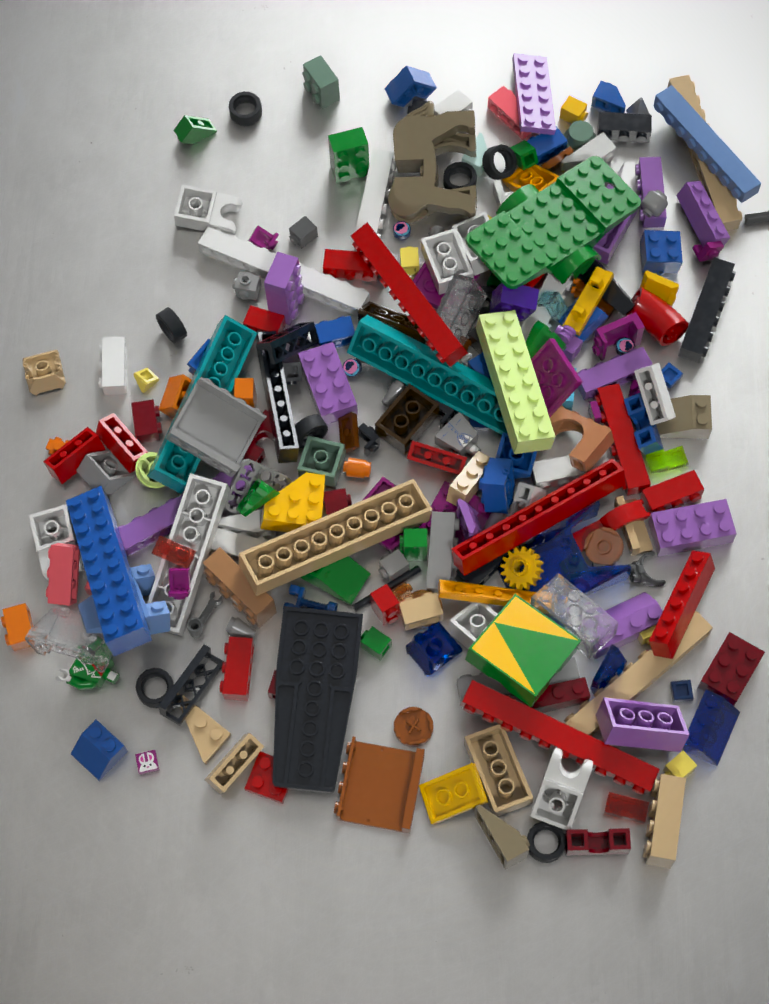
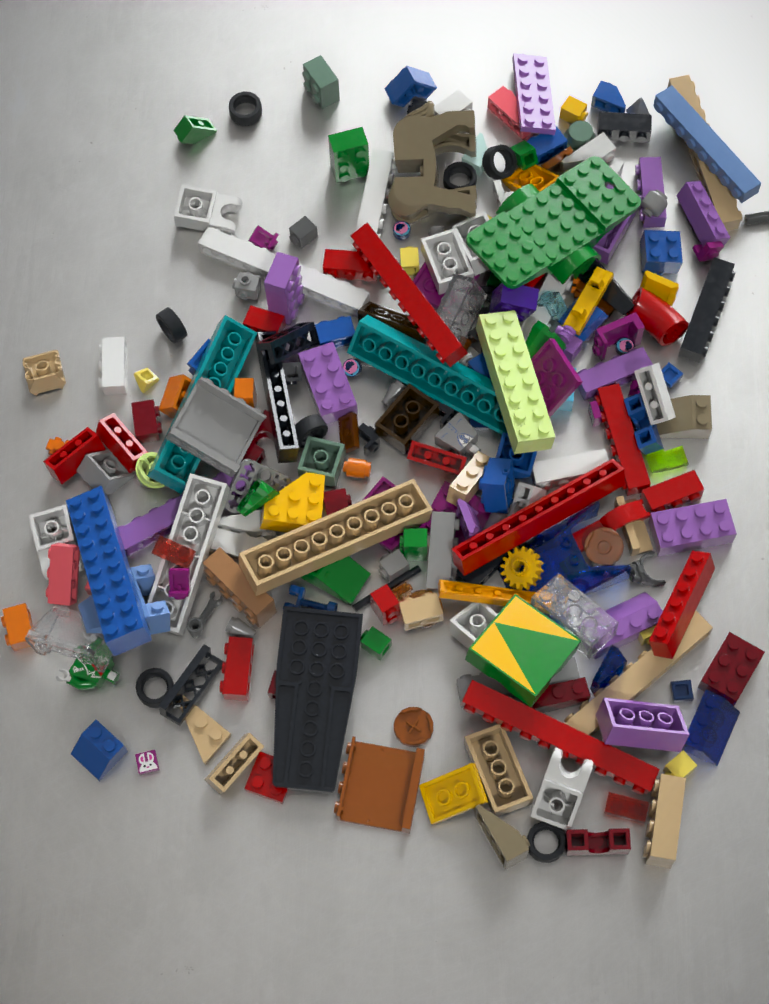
(433, 648): clear blue slope -> none
(594, 442): nougat arch -> none

